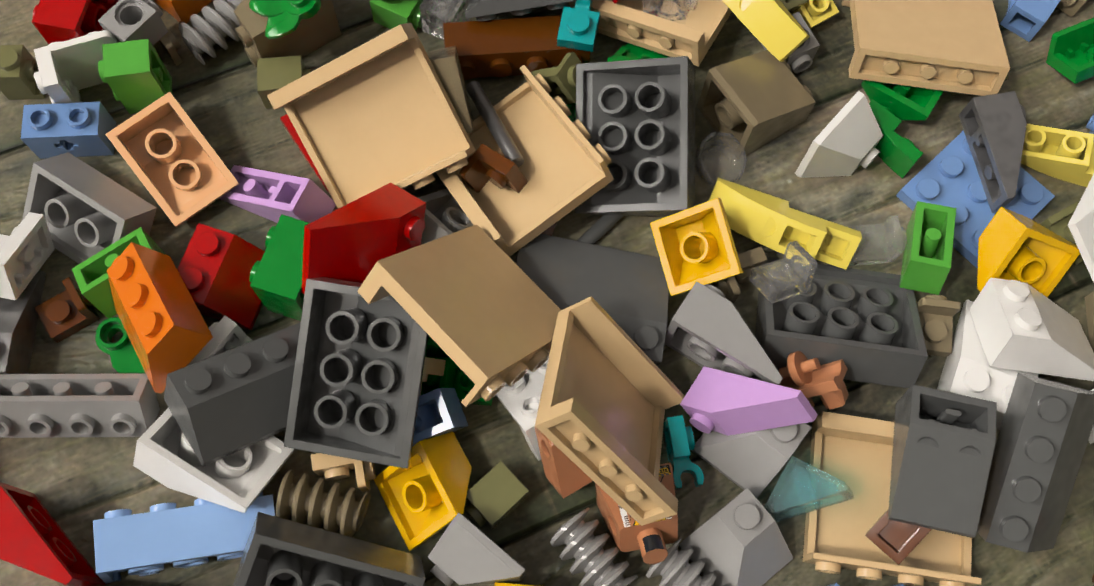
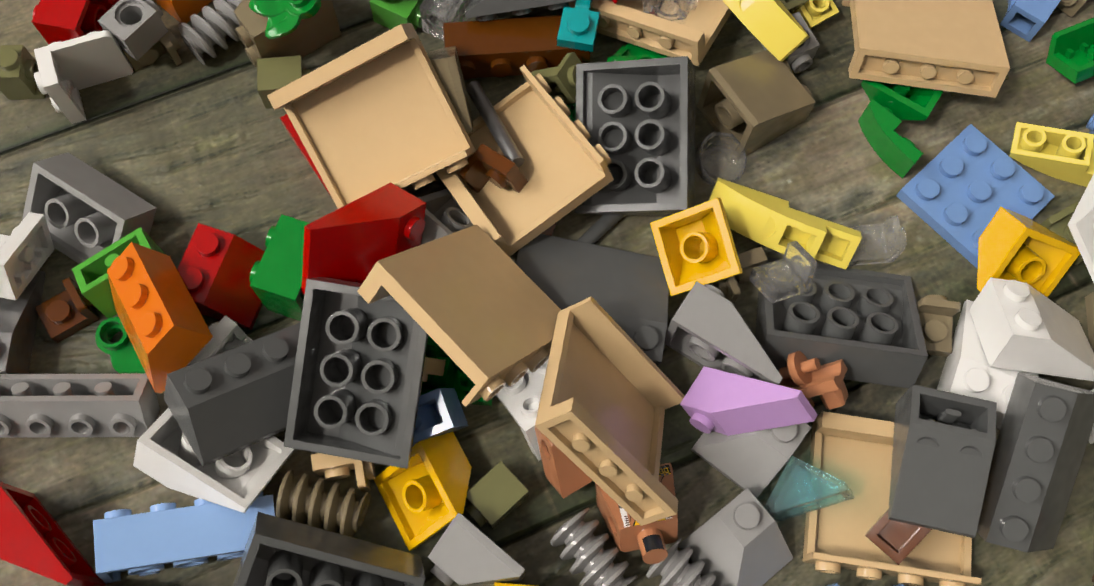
(67, 128): medium blue brick -> none
(134, 73): bright green brick -> none
(172, 159): light nougat slope -> none
(276, 194): lavender slope -> none
(679, 442): teal plate -> none
(844, 142): white slope -> none
(928, 248): bright green brick -> none
(996, 138): flat silver slope -> none

